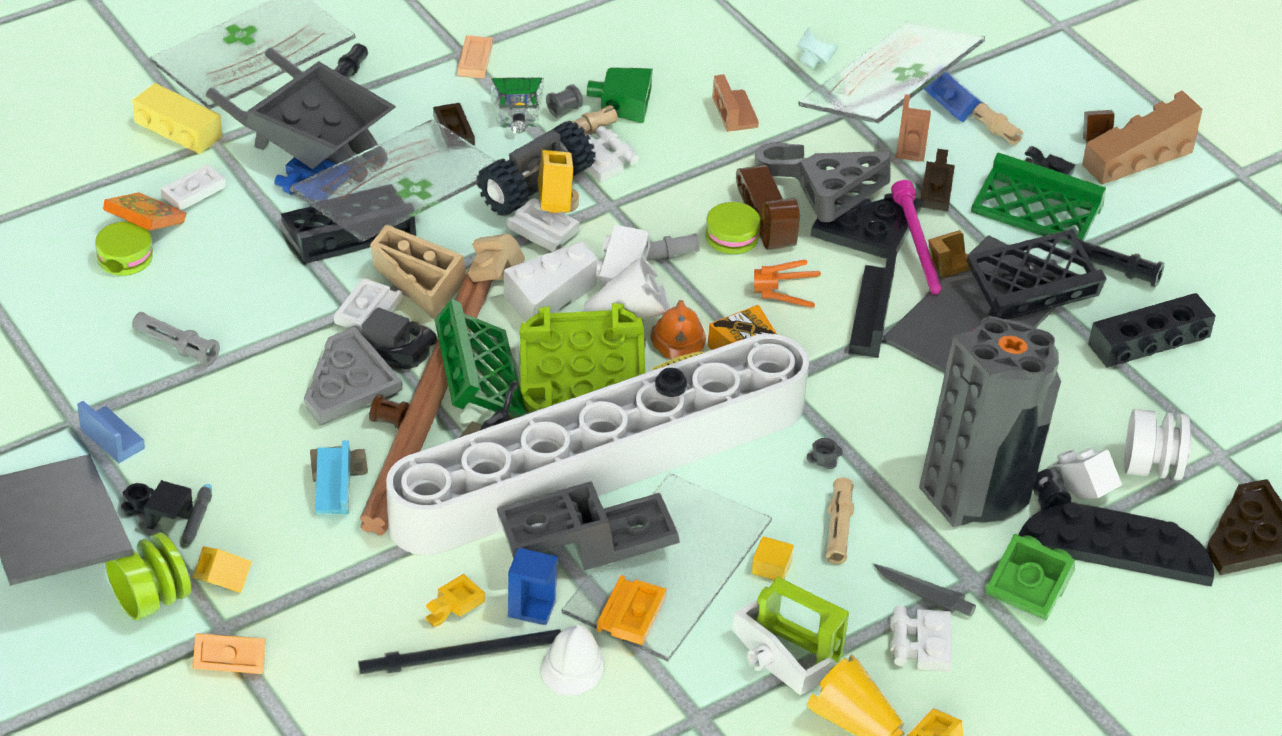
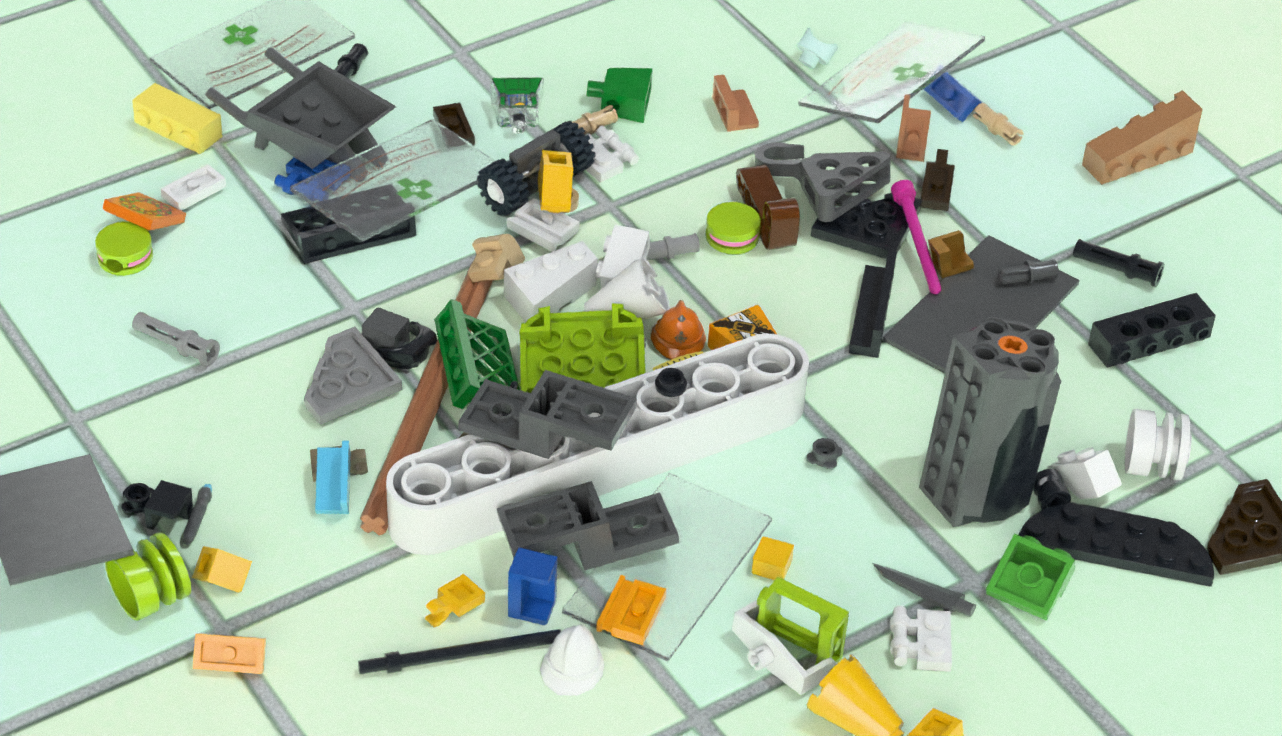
(109, 432): medium blue panel -> none
(363, 301): white plate -> none
(387, 411): reddish brown bush -> none
(418, 268): tan wedge -> none
(475, 56): light nougat tile -> none
(552, 410): none -> dark grey bracket
(564, 100): dark grey bush -> none
(767, 279): orange plant -> none
(841, 510): tan pin -> none
(1046, 185): green fence -> none
(1048, 293): black fence -> none
(1051, 162): black plate -> none
(1097, 123): reddish brown tile -> none

